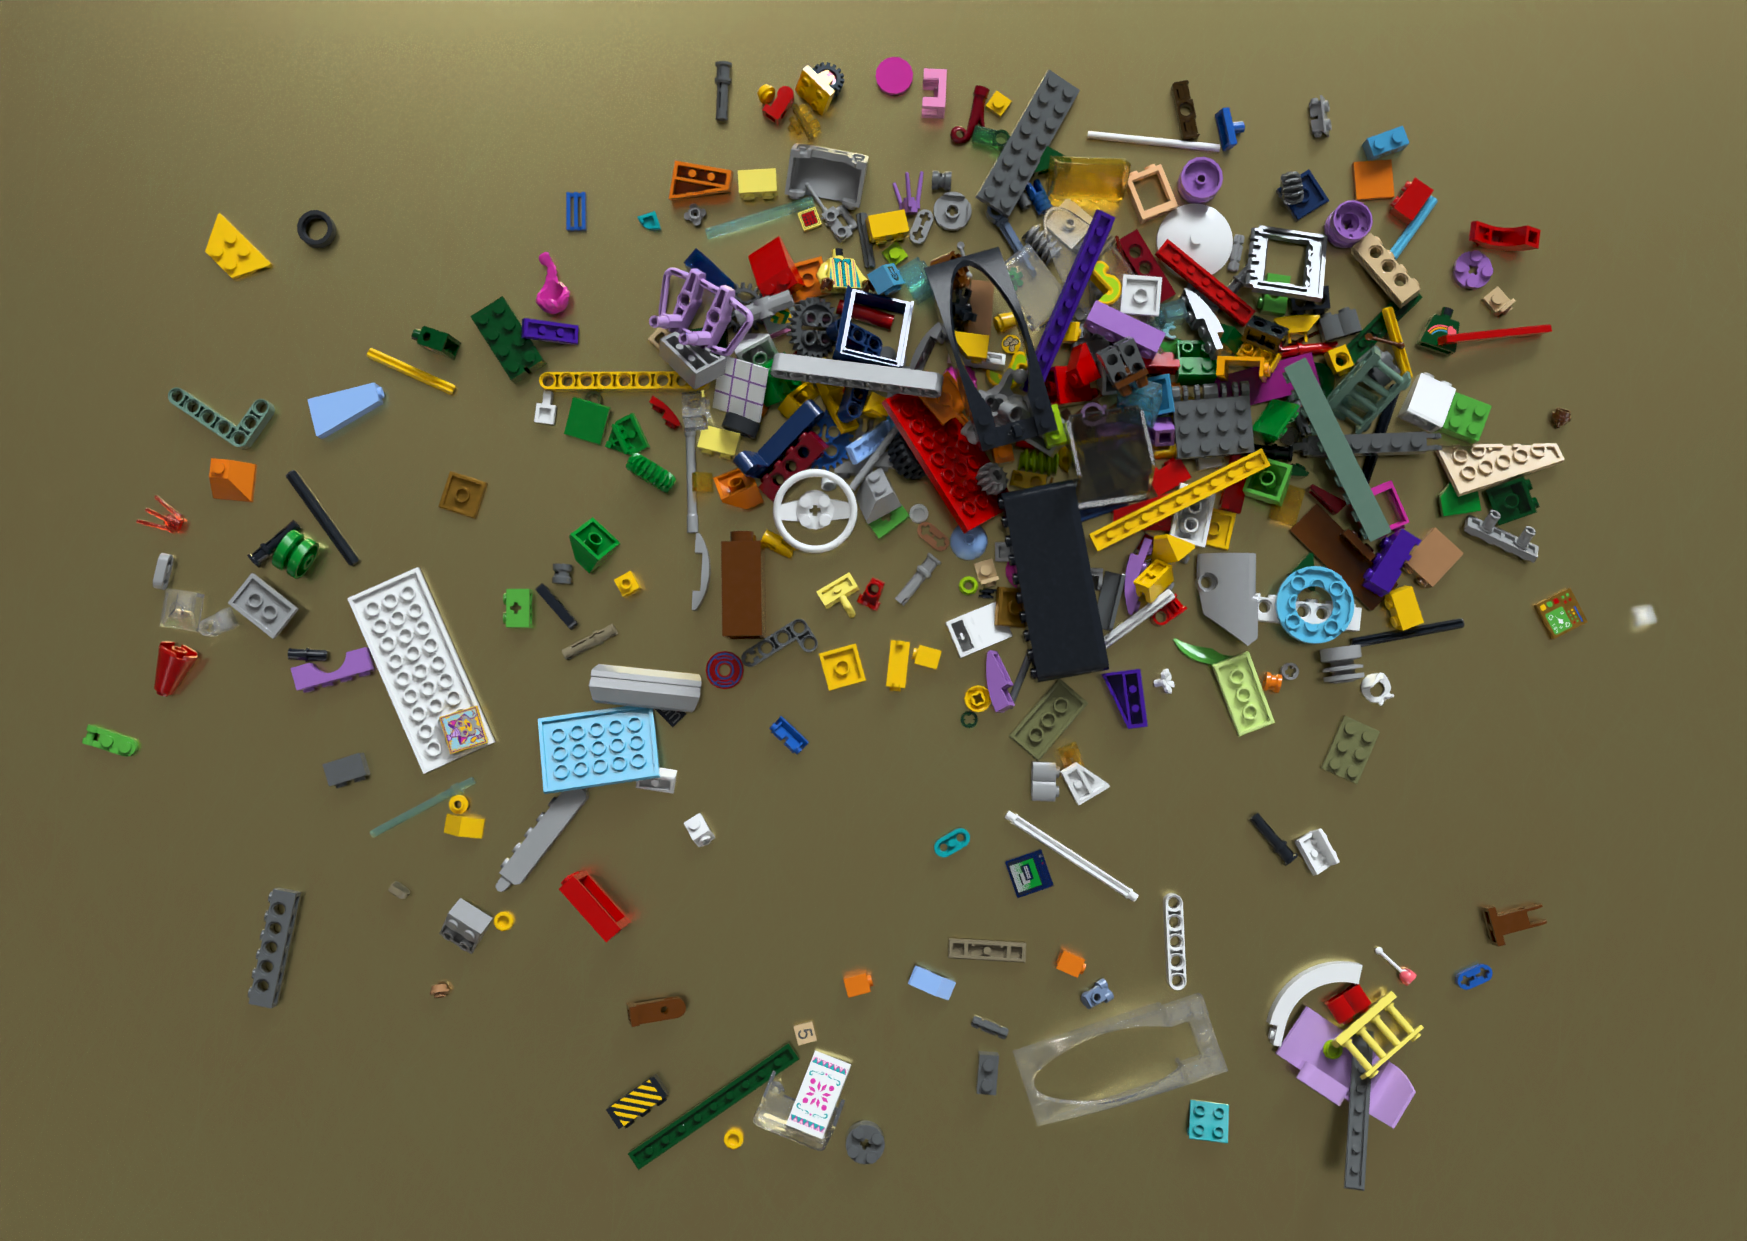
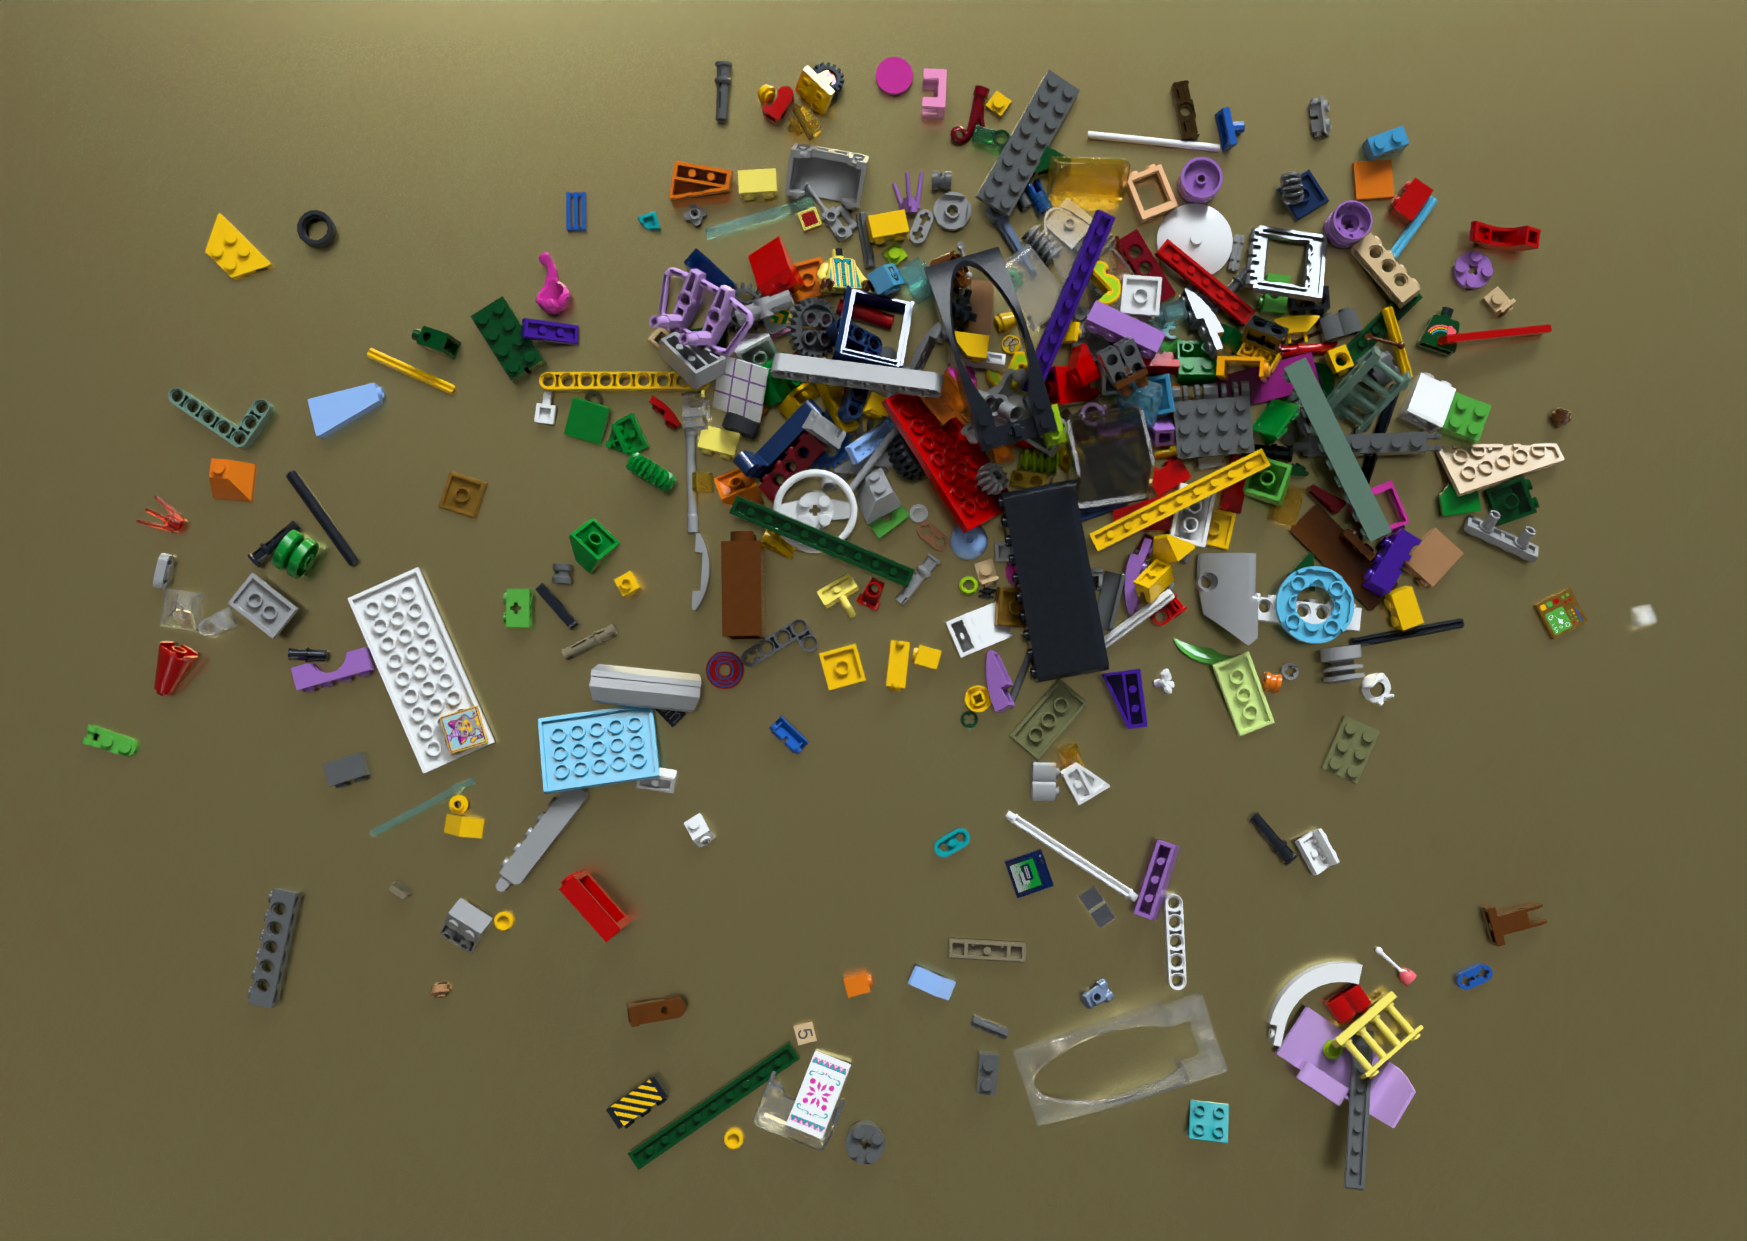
(821, 540): none -> dark green plate
(824, 430): none -> light grey hinge
(1070, 963): orange brick -> none
(1097, 907): none -> clear tile
(1157, 880): none -> medium lavender brick

